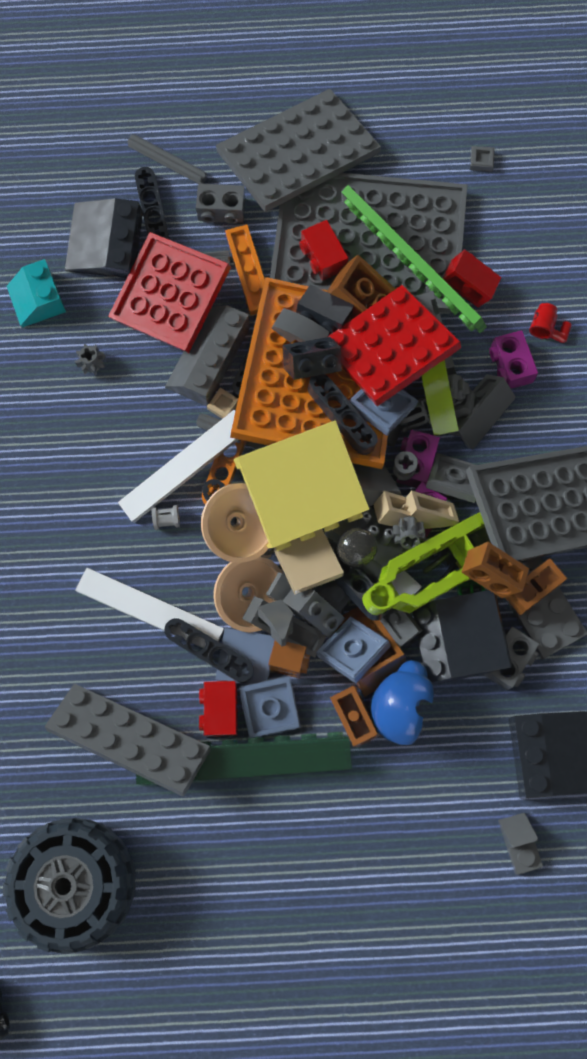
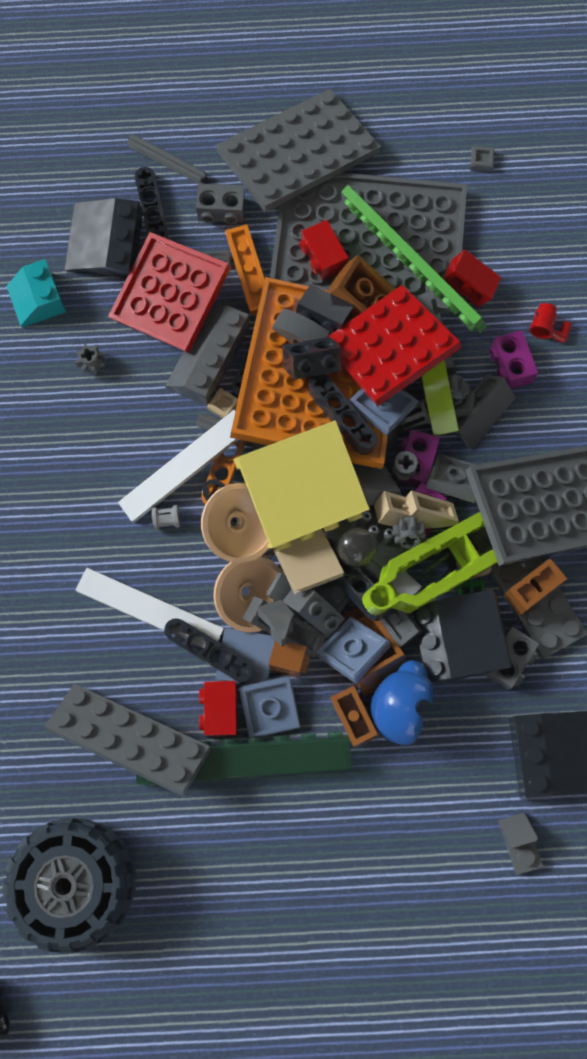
(495, 570): dark orange brick -> none

